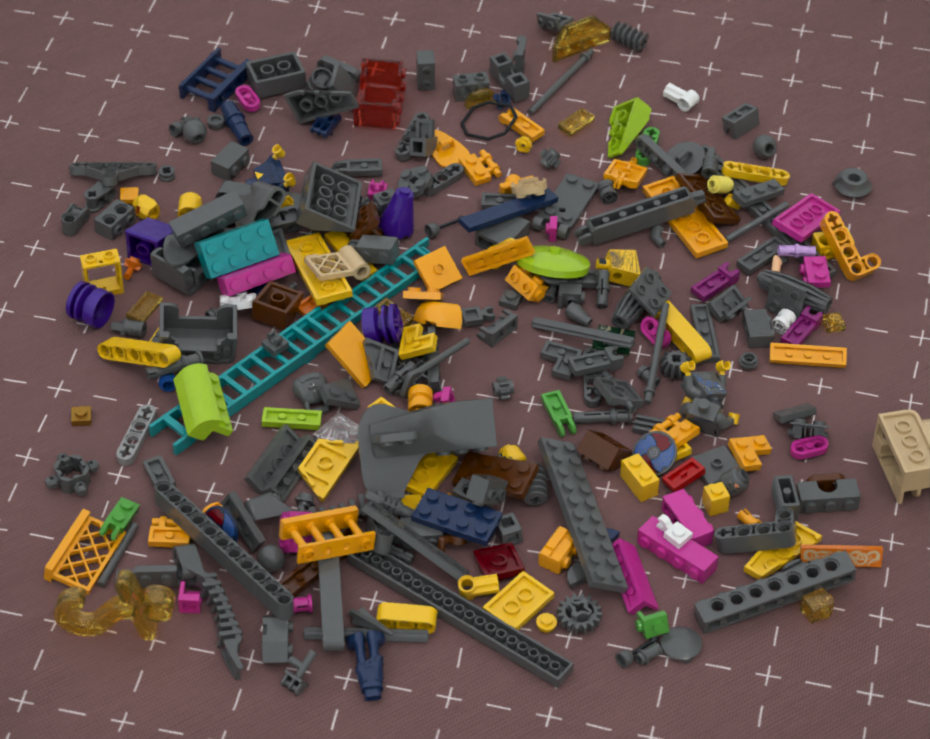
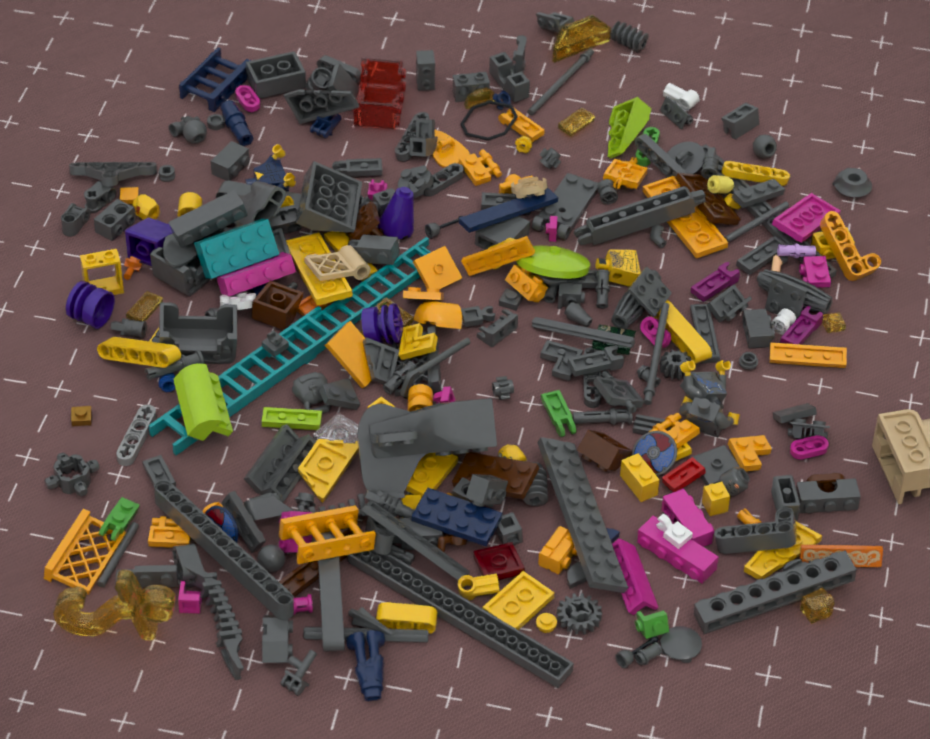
(675, 113): none -> dark grey hinge

